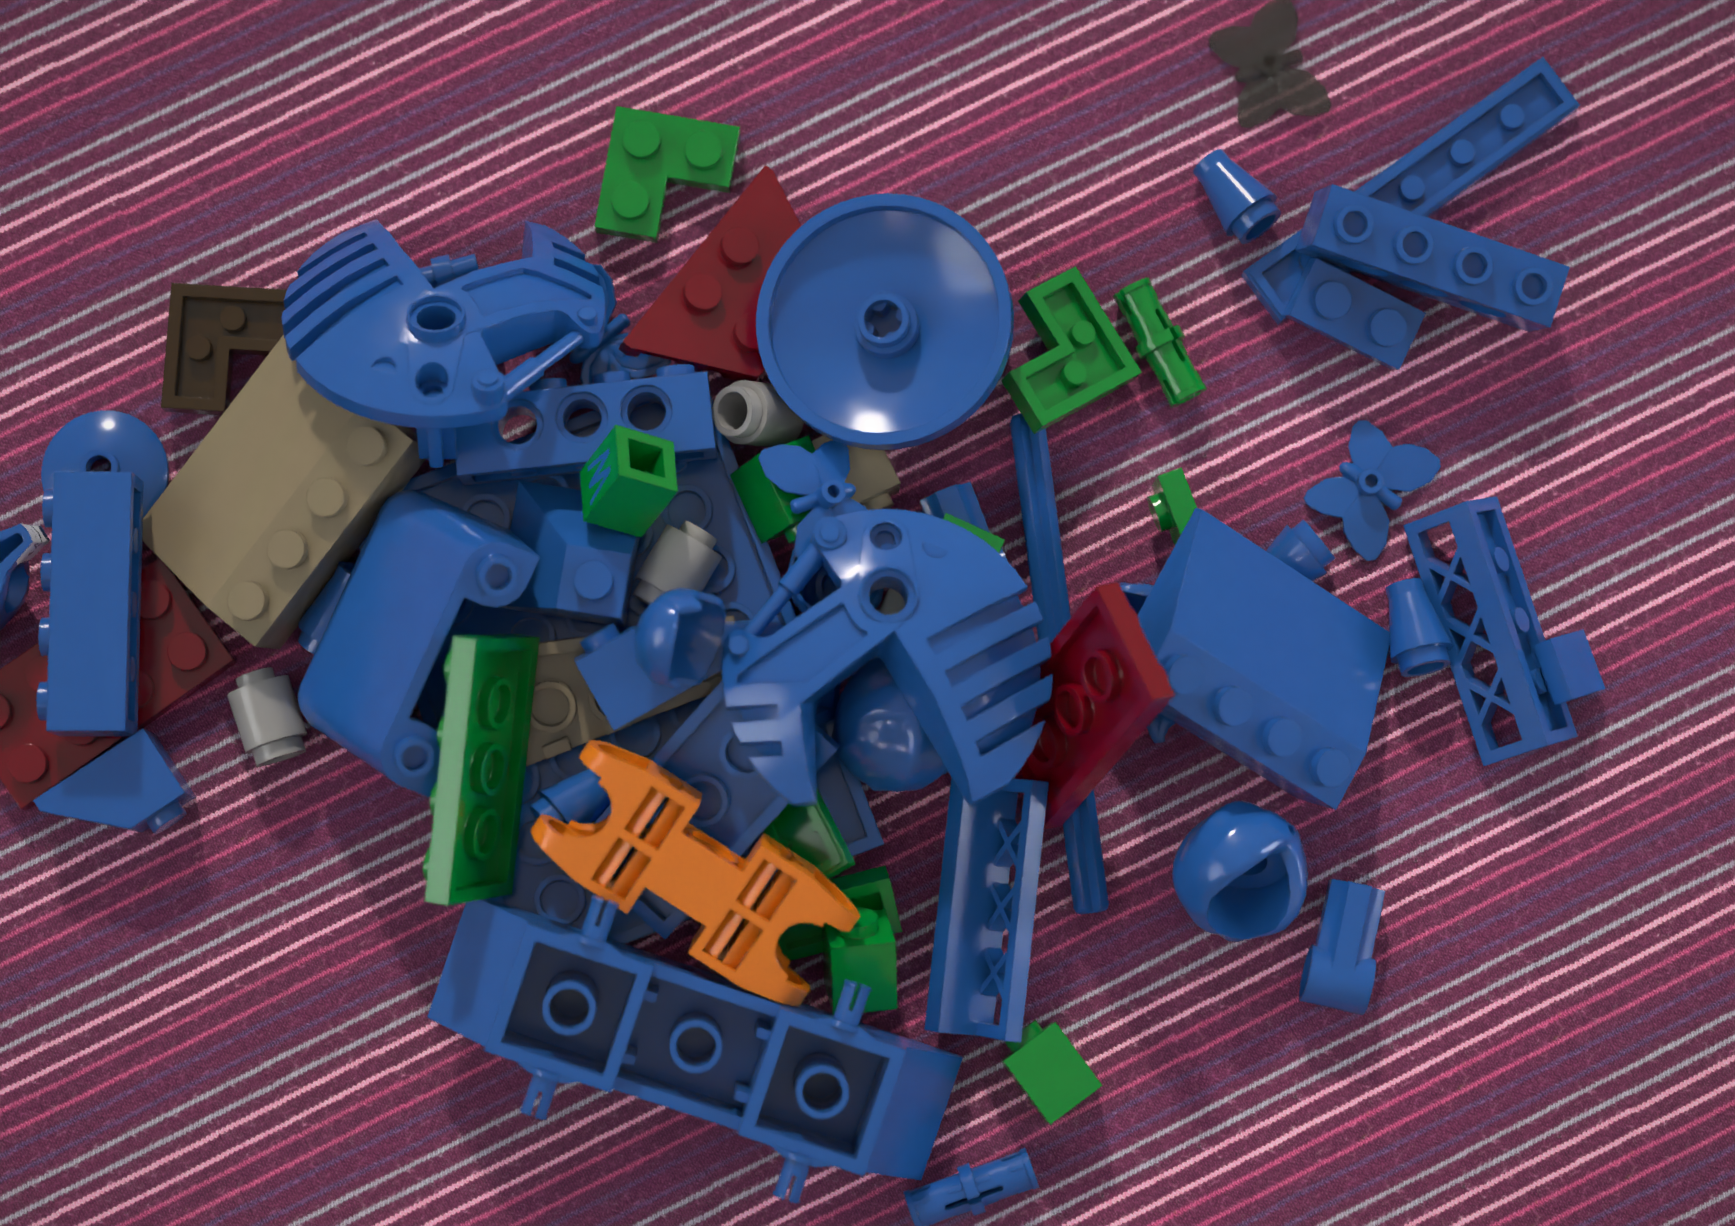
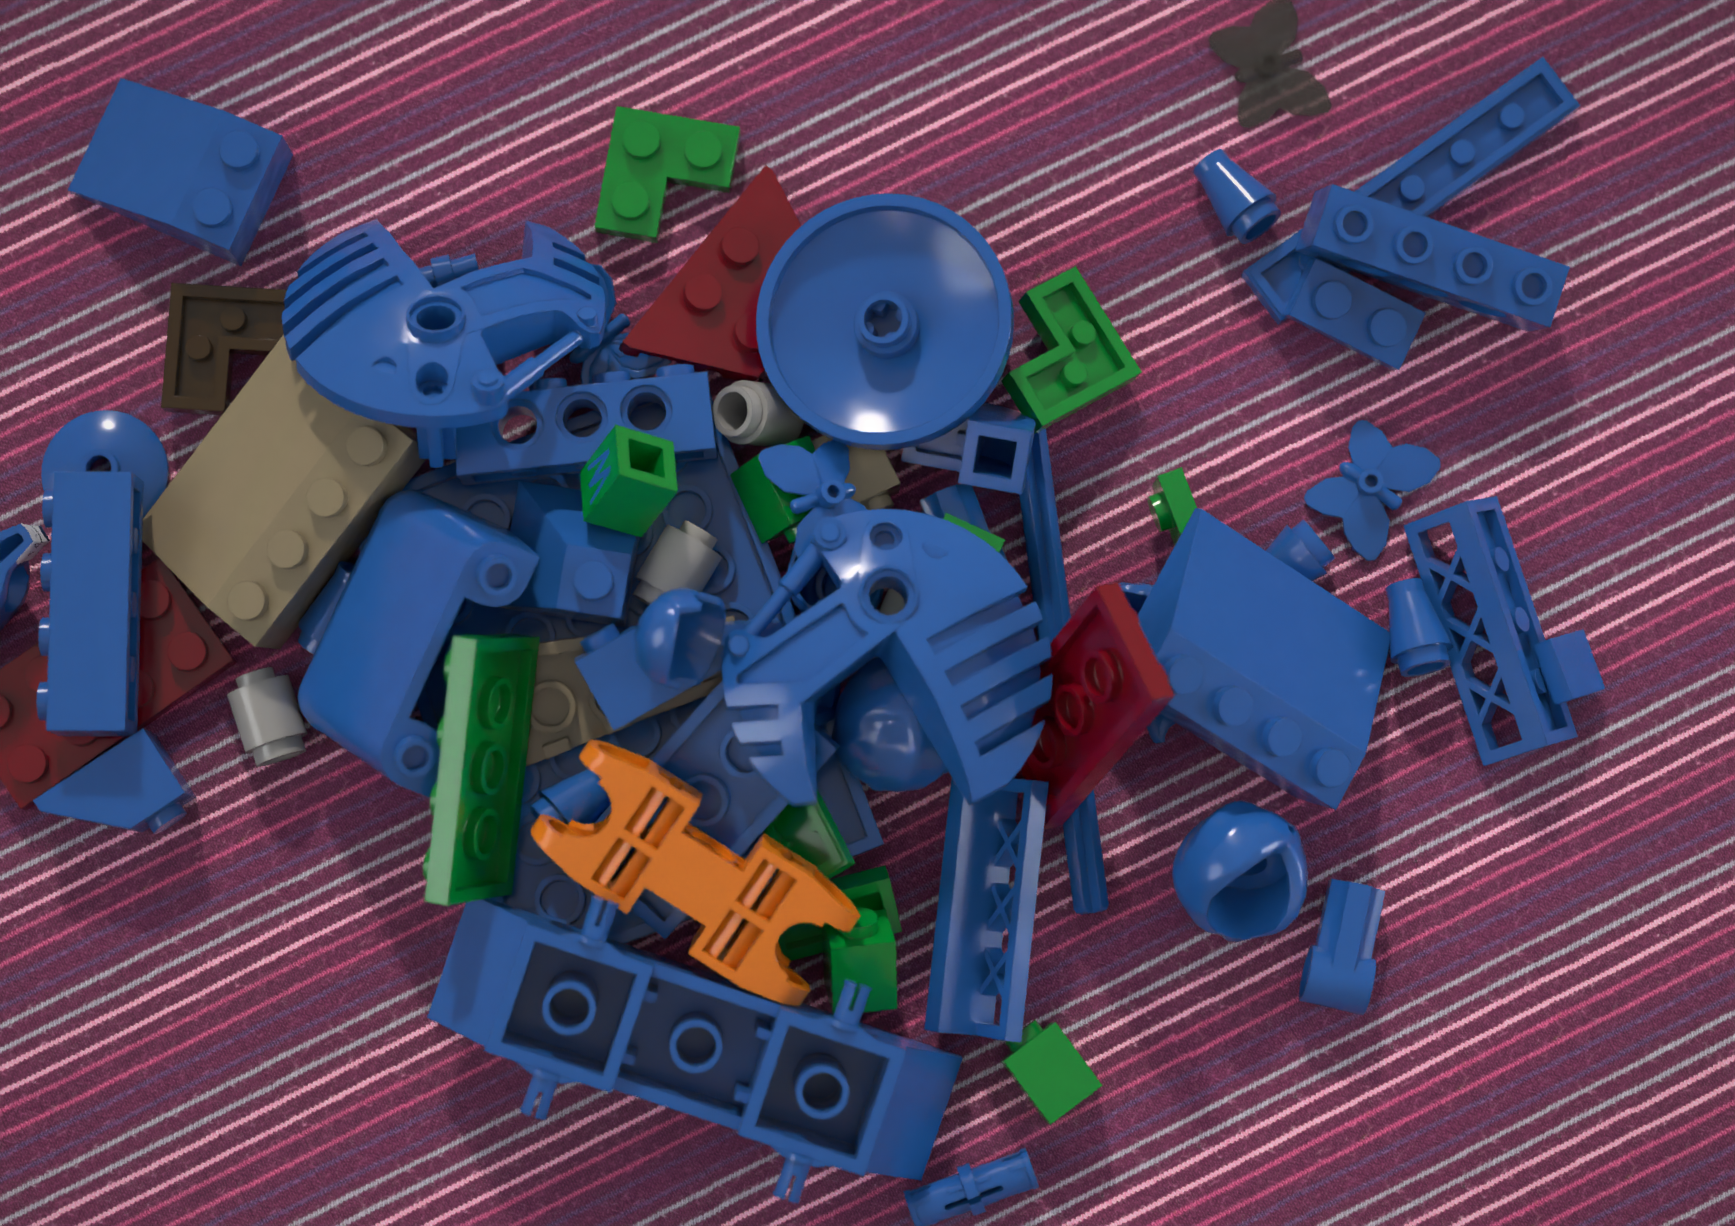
(183, 169): none -> blue slope
(986, 449): none -> blue brick
(1159, 342): green pin -> none

